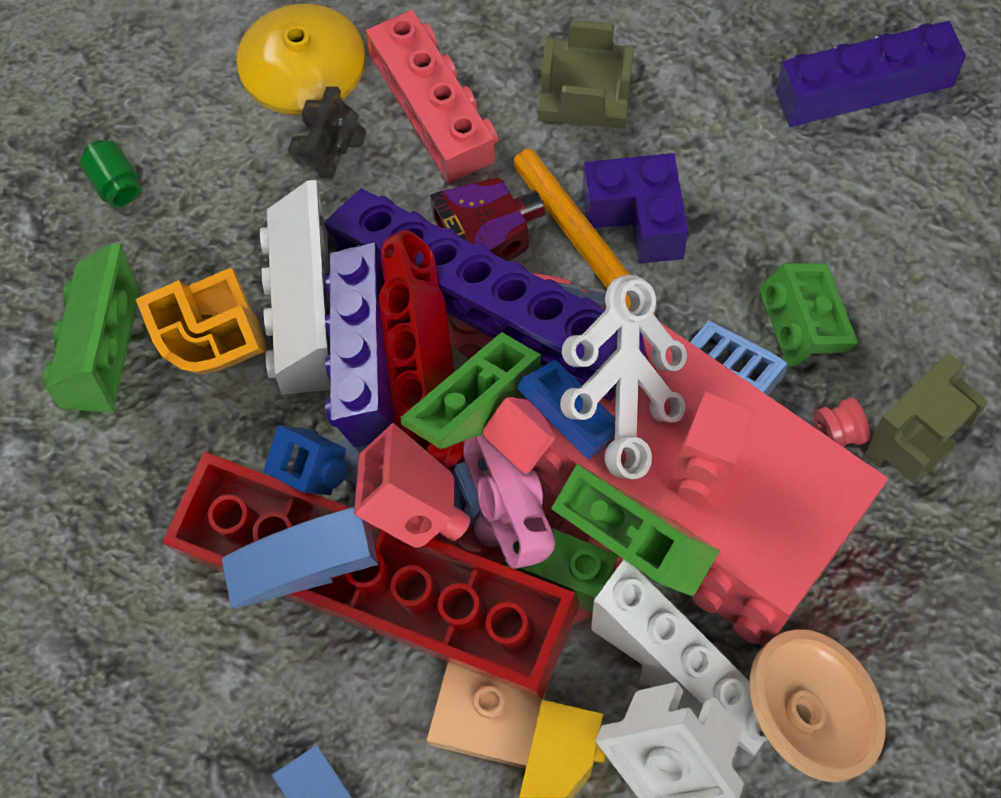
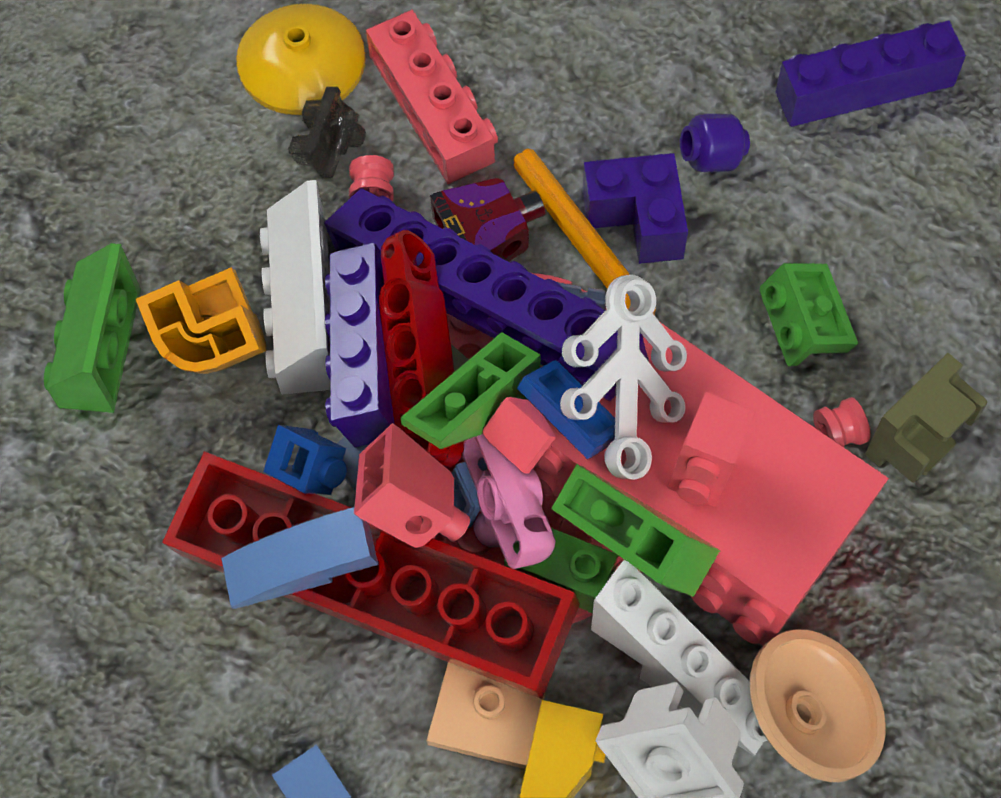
(110, 173): green brick -> none
(372, 175): none -> coral wheel
(586, 77): olive panel -> none
(714, 142): none -> dark purple head
(756, 357): light blue slope -> none

